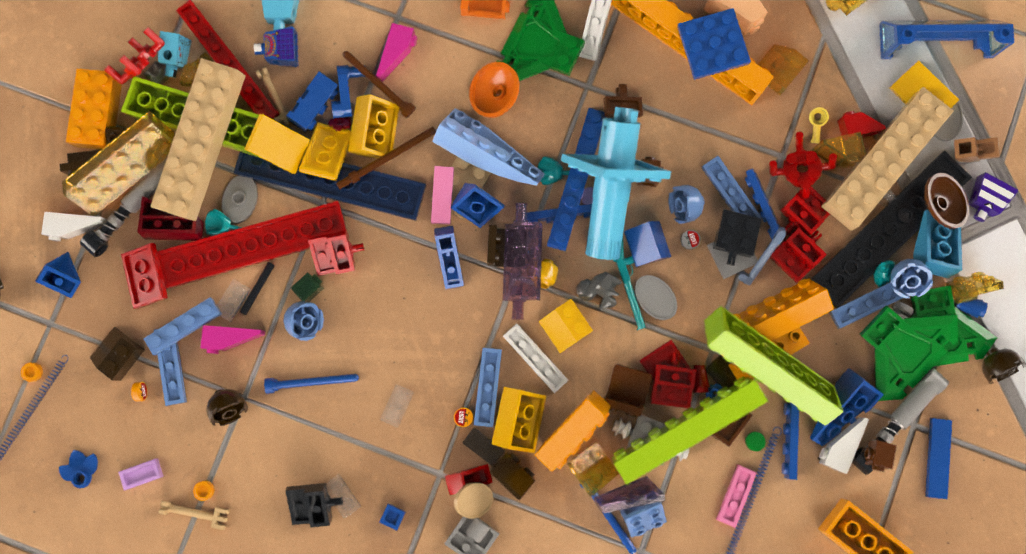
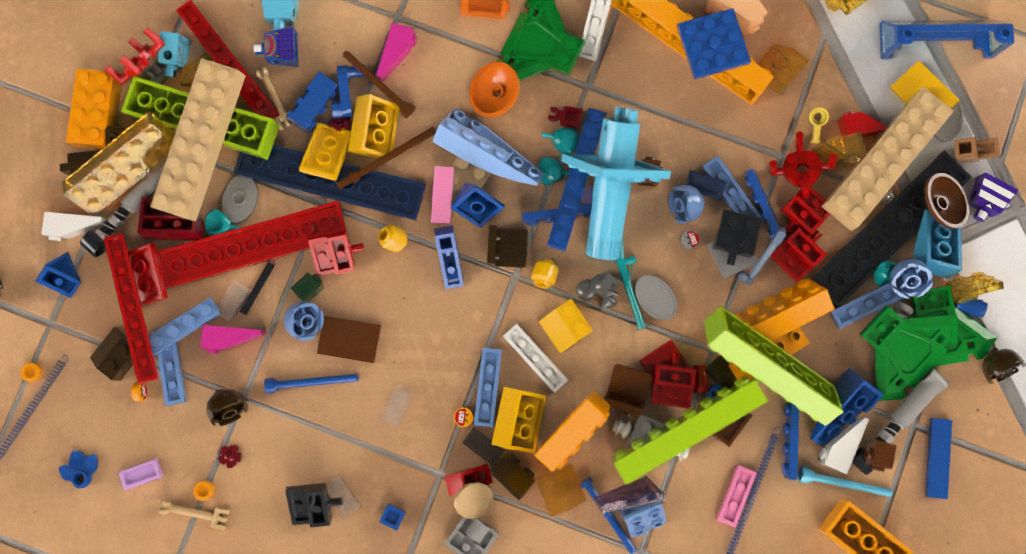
(131, 309): none -> red plate
(230, 456): none -> dark red plant
(277, 144): yellow tile -> none
(349, 339): none -> reddish brown tile
(392, 238): none -> yellow head
(522, 261): plate -> none
(560, 490): none -> clear yellow slope
(563, 139): none -> teal piece
(568, 117): none -> dark red plate
(593, 468): clear yellow plate -> none
(622, 100): reddish brown plate -> none
(647, 243): blue slope -> none
(706, 184): none -> dark blue tile
(755, 441): green tile -> none
(806, 475): none -> medium azure piece

